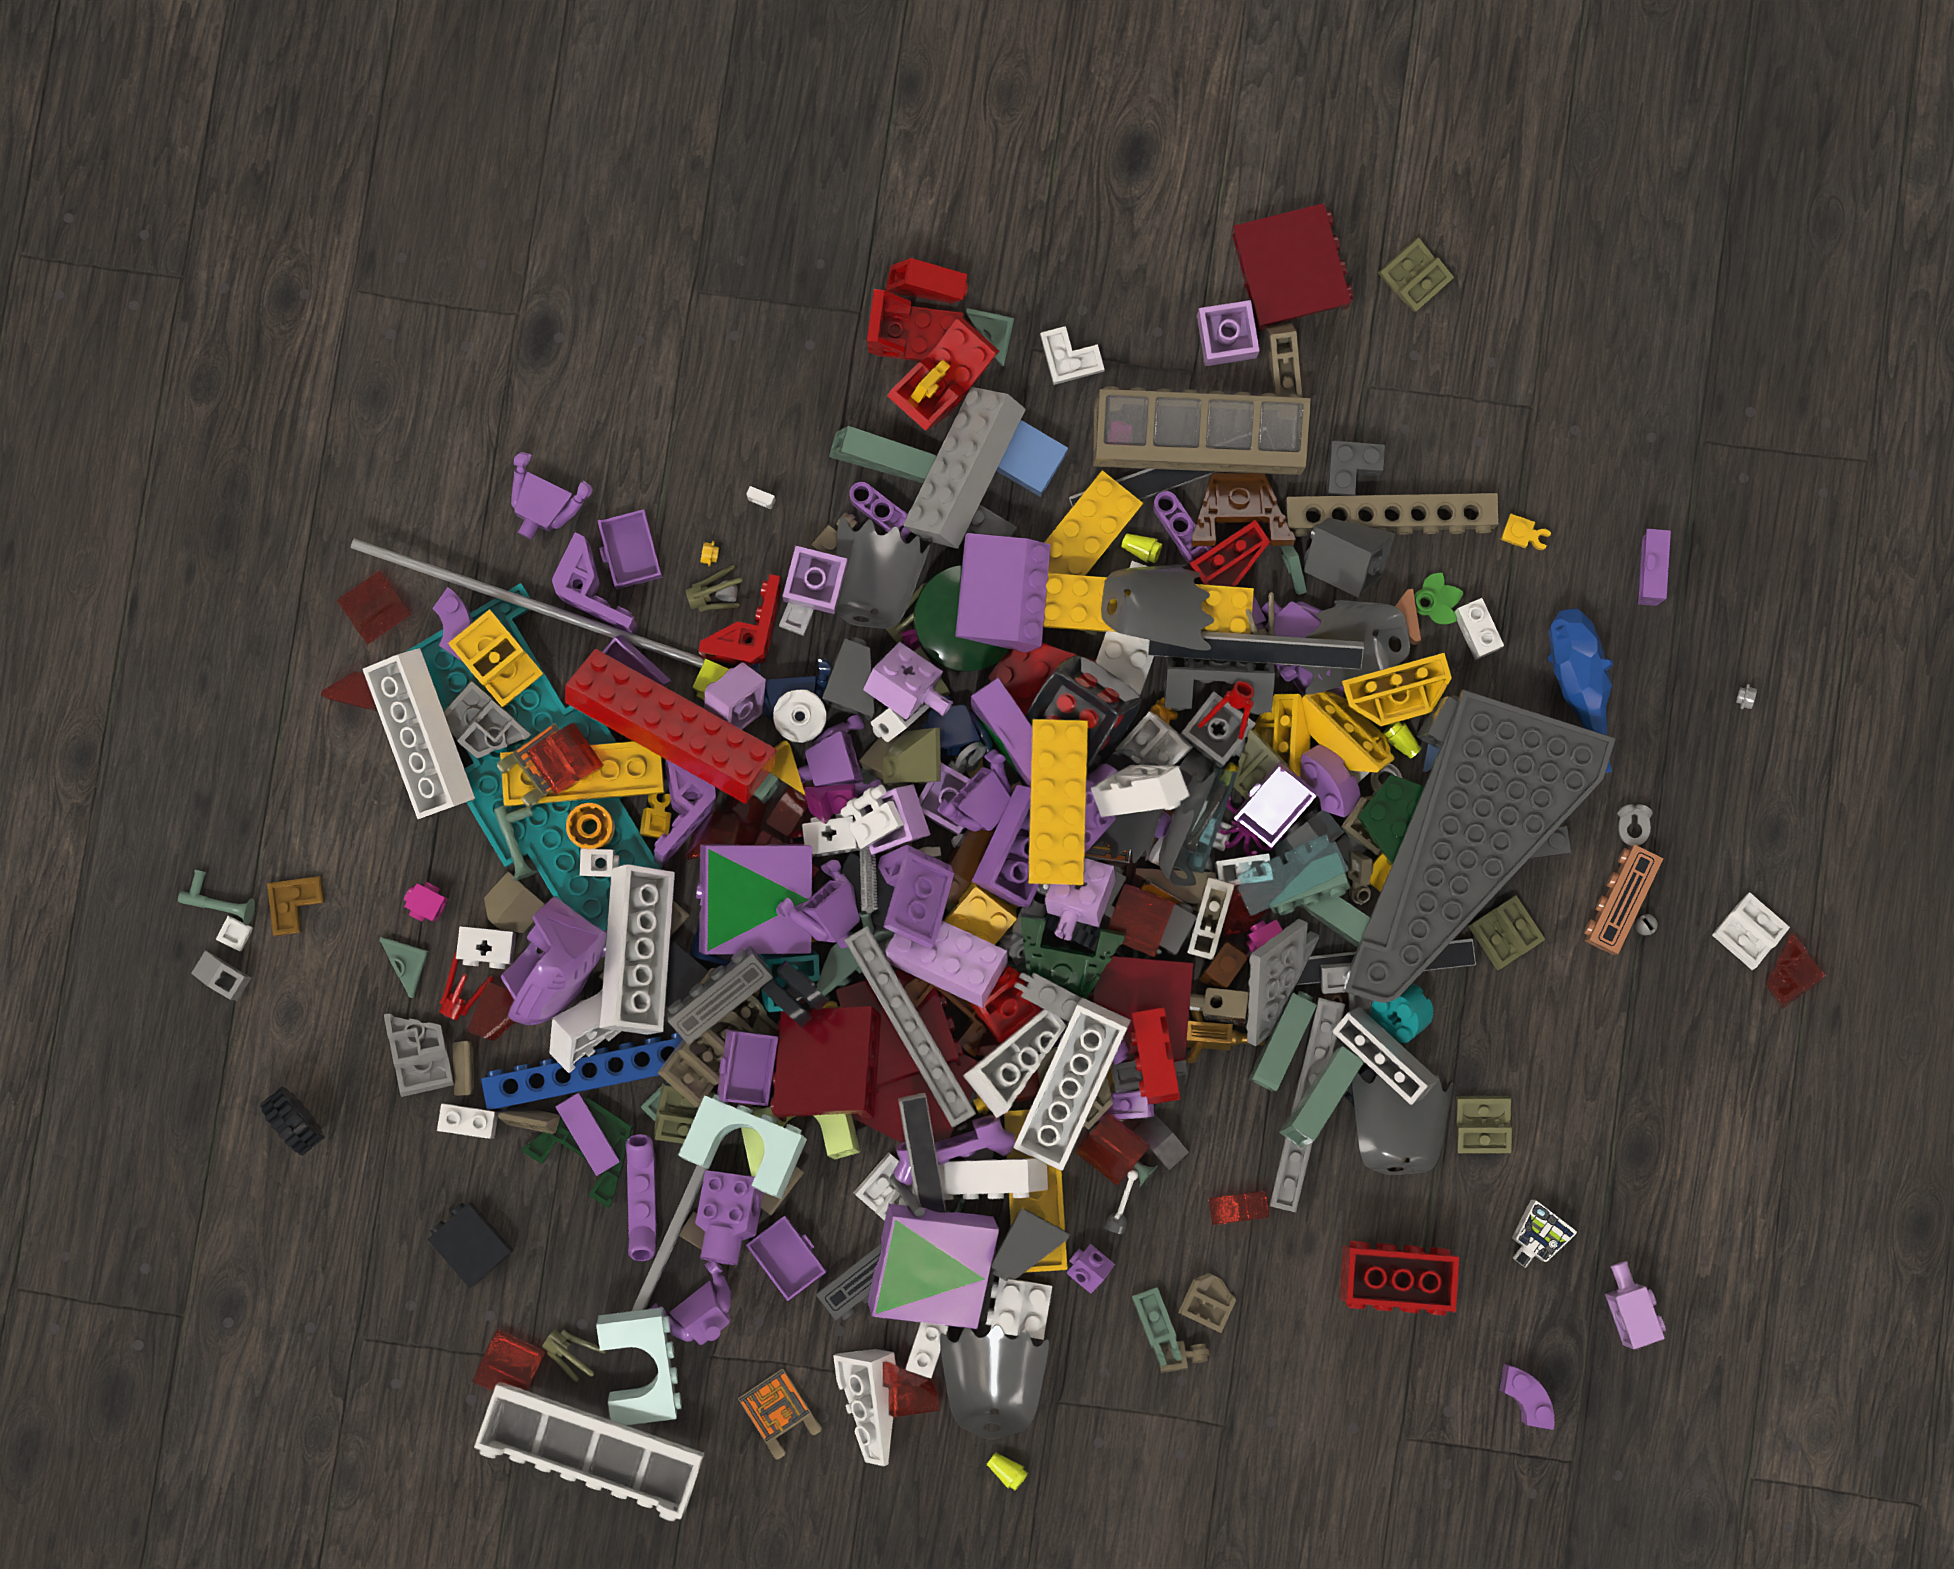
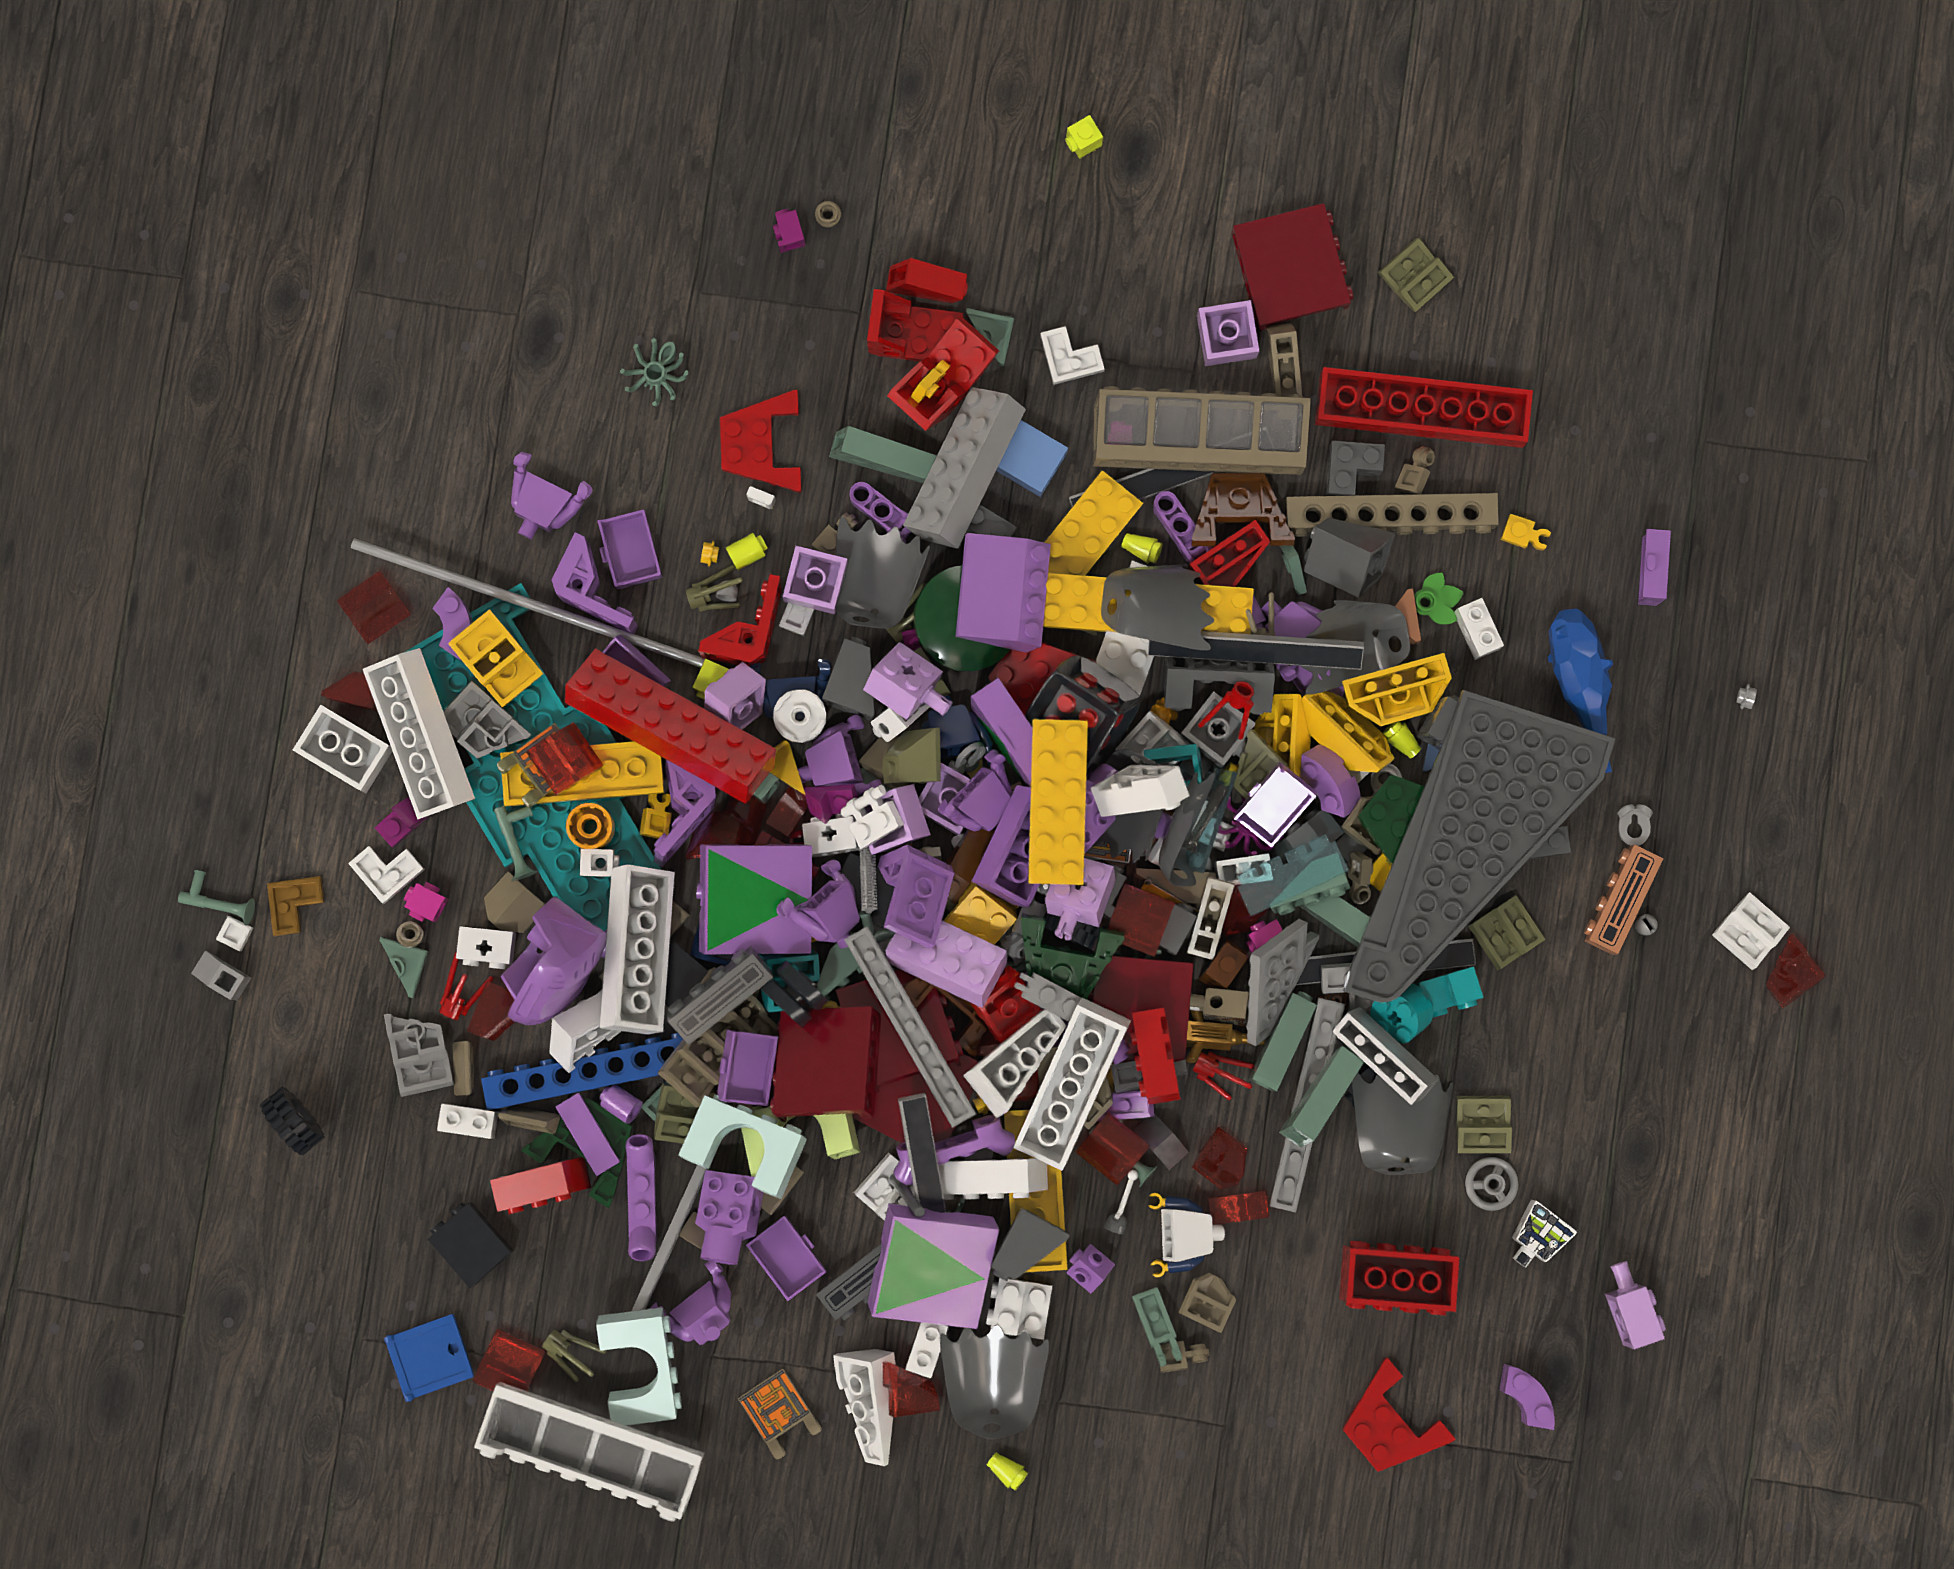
(343, 749): none -> white brick
(386, 879): none -> white plate
(399, 823): none -> magenta slope
(409, 927): none -> dark tan plate
(424, 1358): none -> blue container
(540, 1184): none -> wedge
(620, 1103): none -> medium lavender brick
(655, 372): none -> sand green animal
(747, 551): none -> neon yellow brick
(748, 442): none -> red wing
(788, 230): none -> magenta brick
(828, 206): none -> dark tan plate
(1083, 137): none -> neon yellow brick
(1177, 753): none -> teal tile
(1185, 1234): none -> white torso
(1207, 1066): none -> red plant
(1221, 1160): none -> clear red slope
(1382, 1432): none -> red wing
(1414, 477): none -> dark tan plate
(1423, 407): none -> red brick
(1452, 989): none -> teal brick
(1503, 1200): none -> light grey piece

